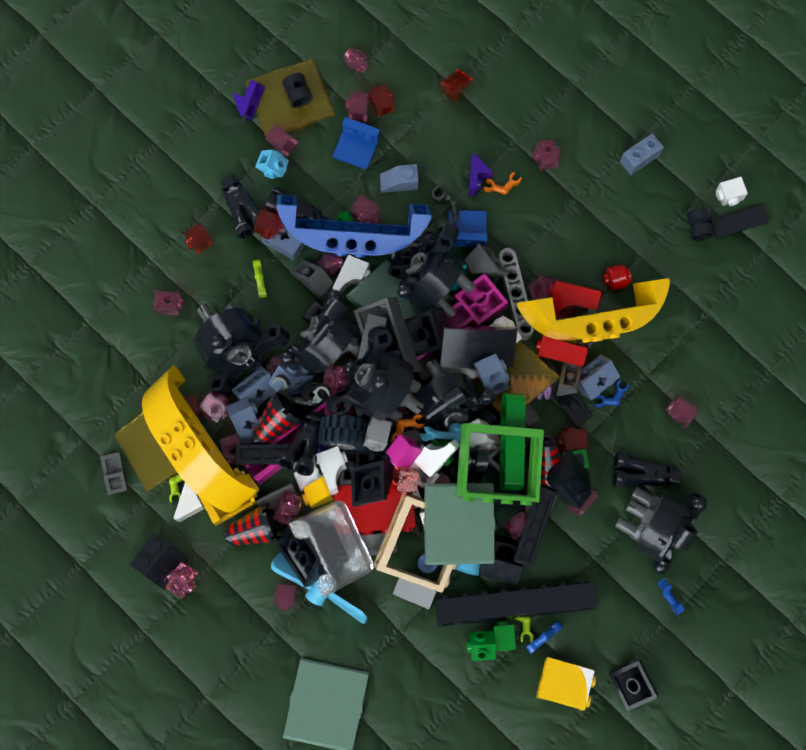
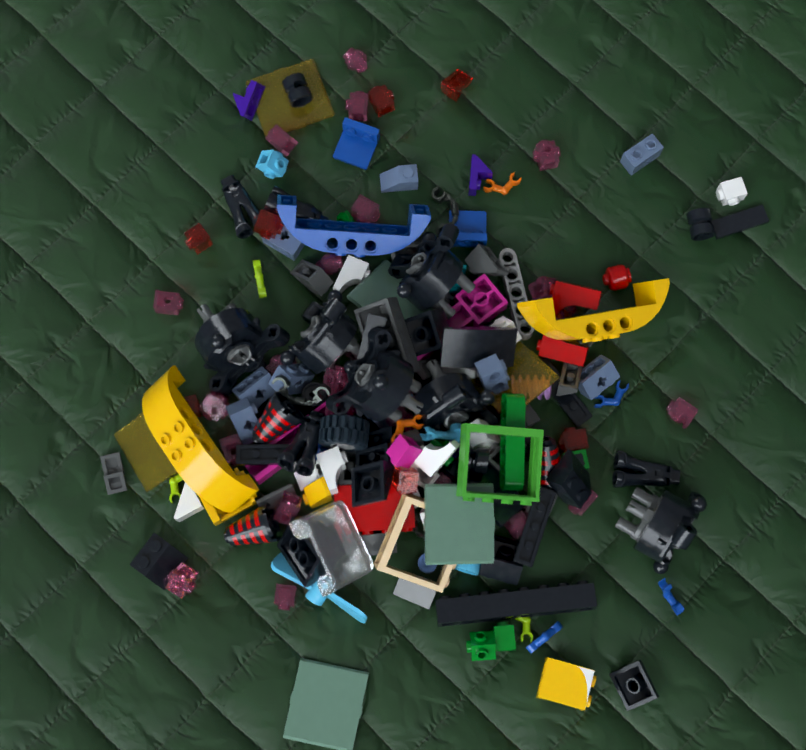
(377, 434): light grey brick -> none

